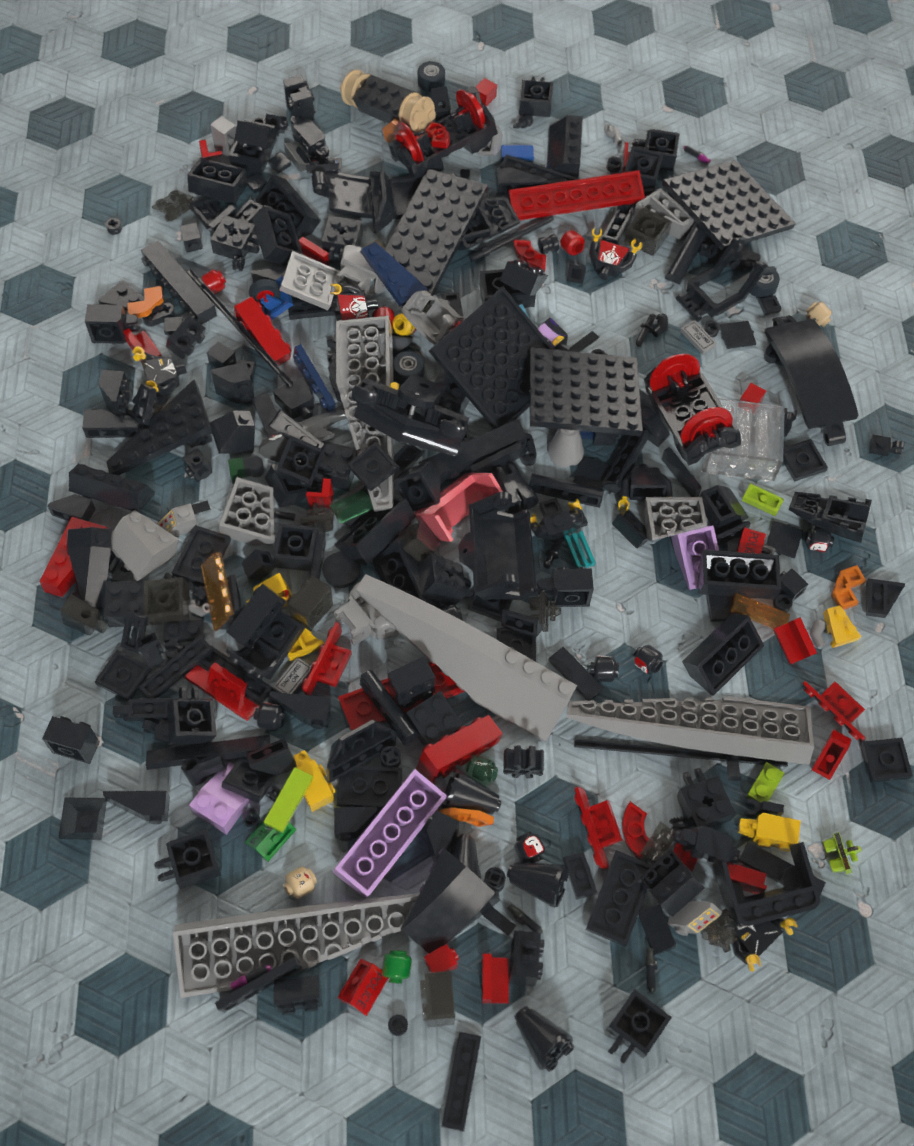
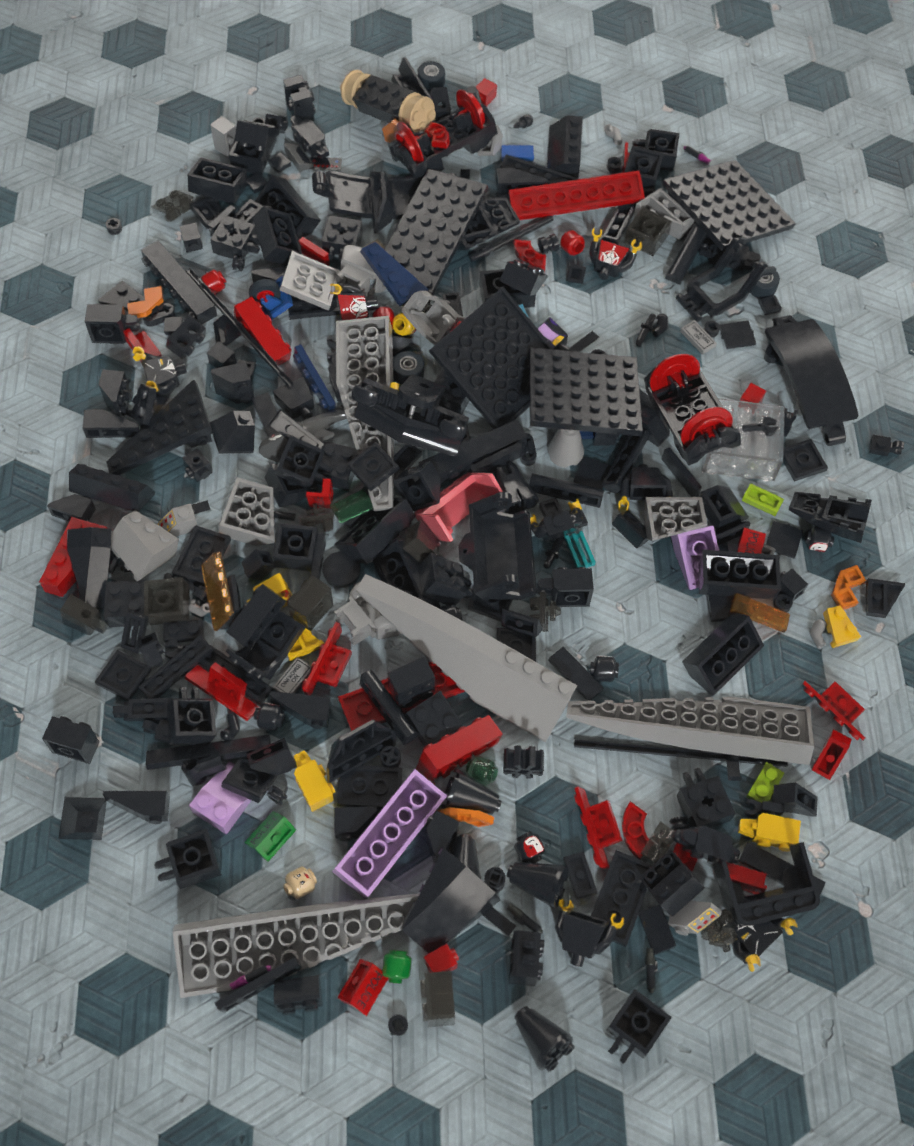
(204, 150): red panel -> none
(225, 331): none -> black slope
(233, 728): none -> black arm
(246, 467): leg -> none
(253, 821): black hinge -> none
(288, 800): lime tile -> none
(314, 167): black plate -> none
(409, 79): none -> black bracket
(461, 1082): black tile -> none
(495, 980): red panel -> none
(536, 97): black hinge -> none
(583, 933): none -> black torso
(648, 659): black head -> none
(769, 431): none -> black bar
(795, 641): red panel -> none
(795, 799): none -> black slope
(819, 313): tan head -> none
(841, 864): lime hips -> none
(886, 760): black plate -> none

